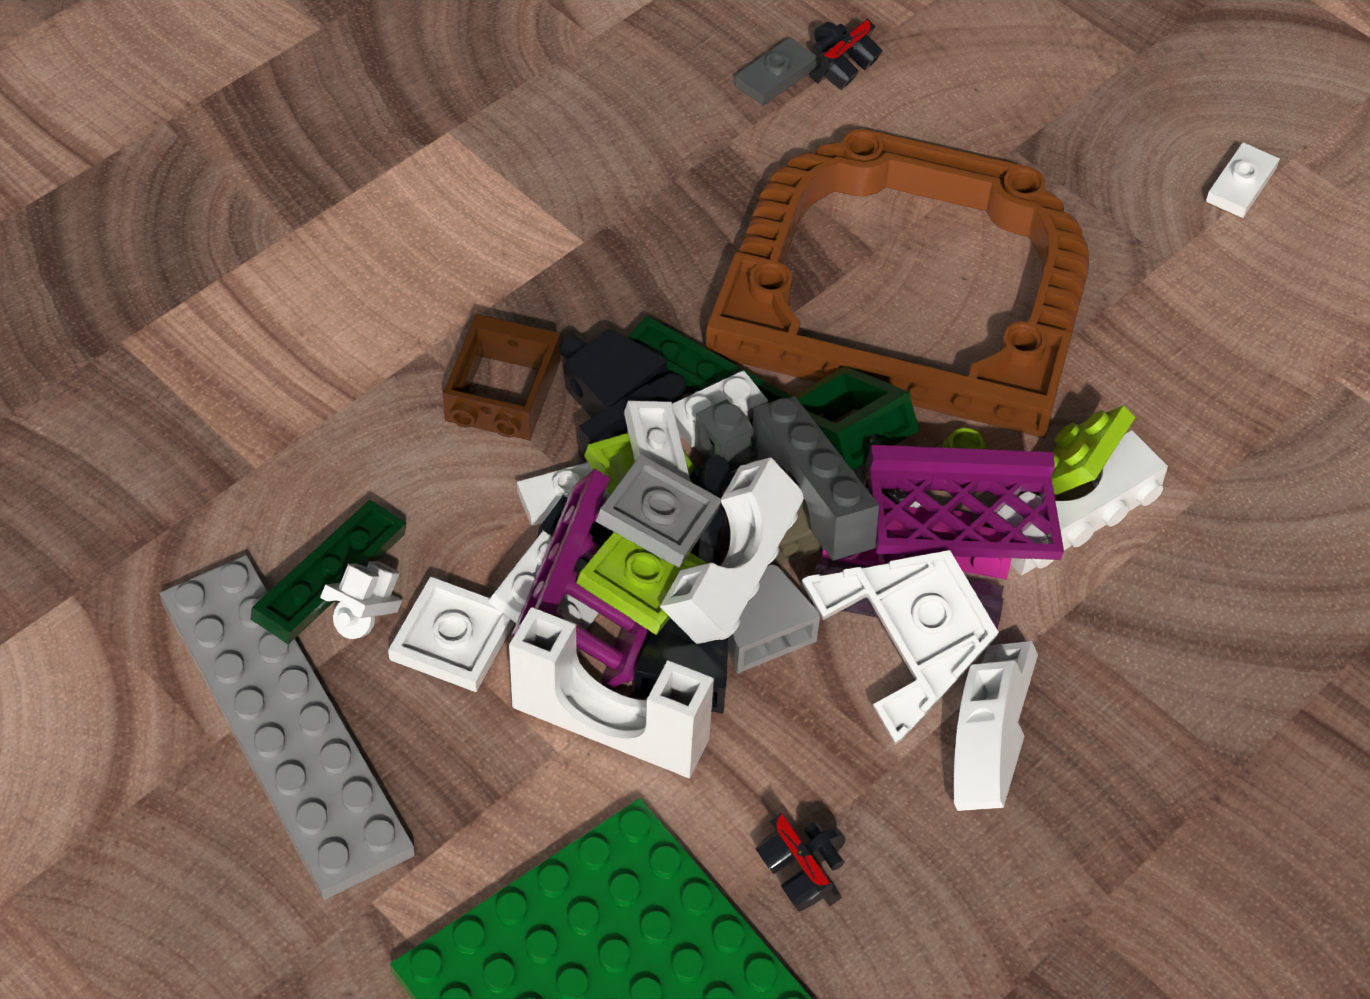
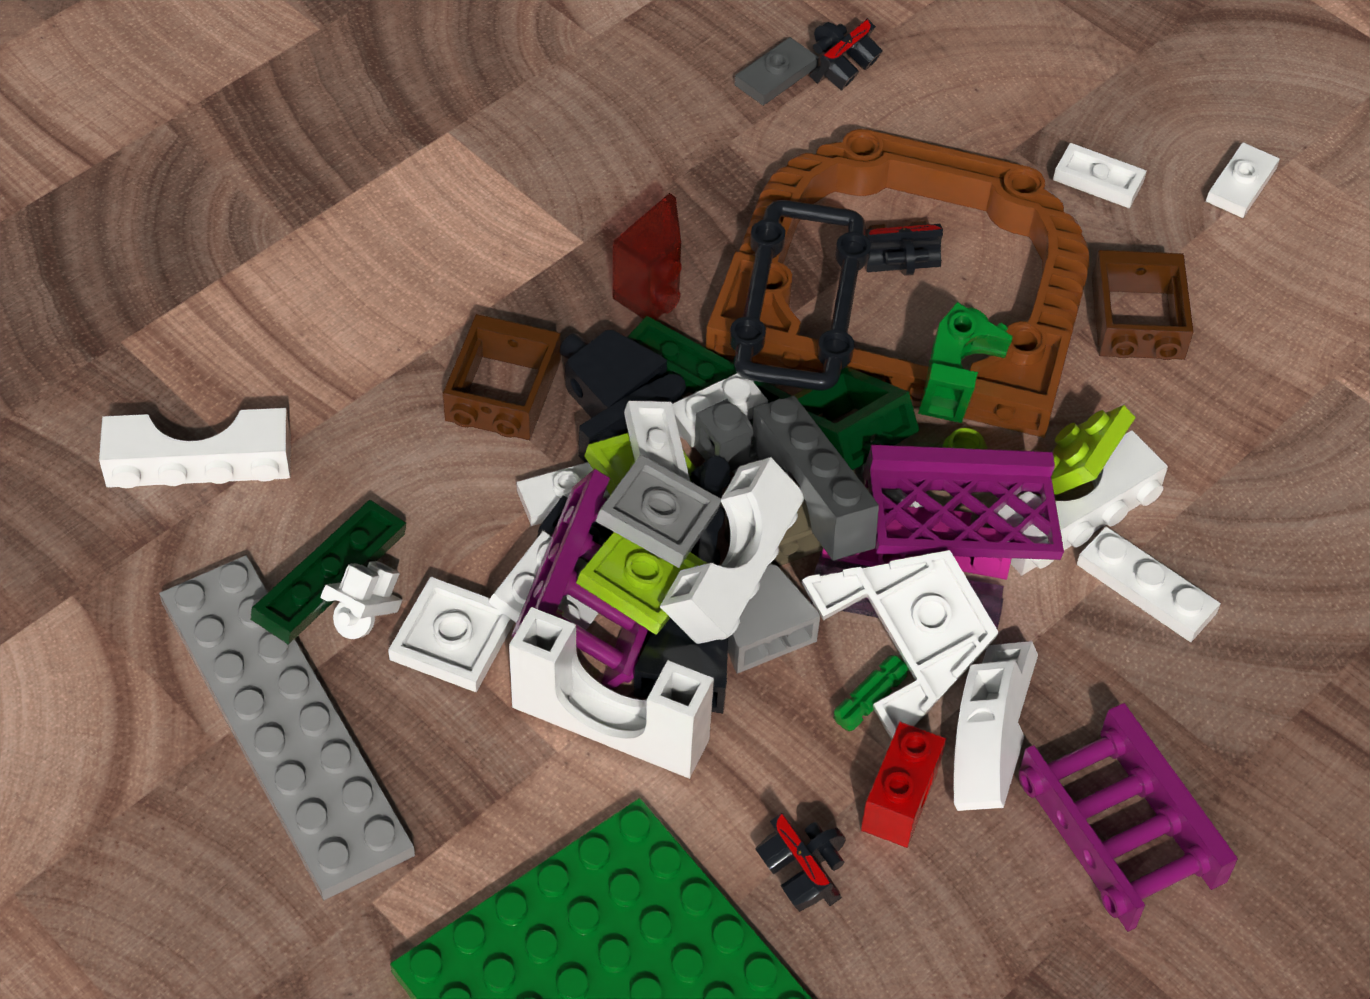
(249, 449): none -> white arch
(649, 262): none -> clear red slope
(834, 346): none -> black bar
(869, 691): none -> green axle
(903, 784): none -> red brick
(904, 247): none -> black hips
(947, 383): none -> green tile
(1099, 175): none -> white plate
(1148, 584): none -> white plate
(1148, 777): none -> magenta fence
(1161, 275): none -> reddish brown window

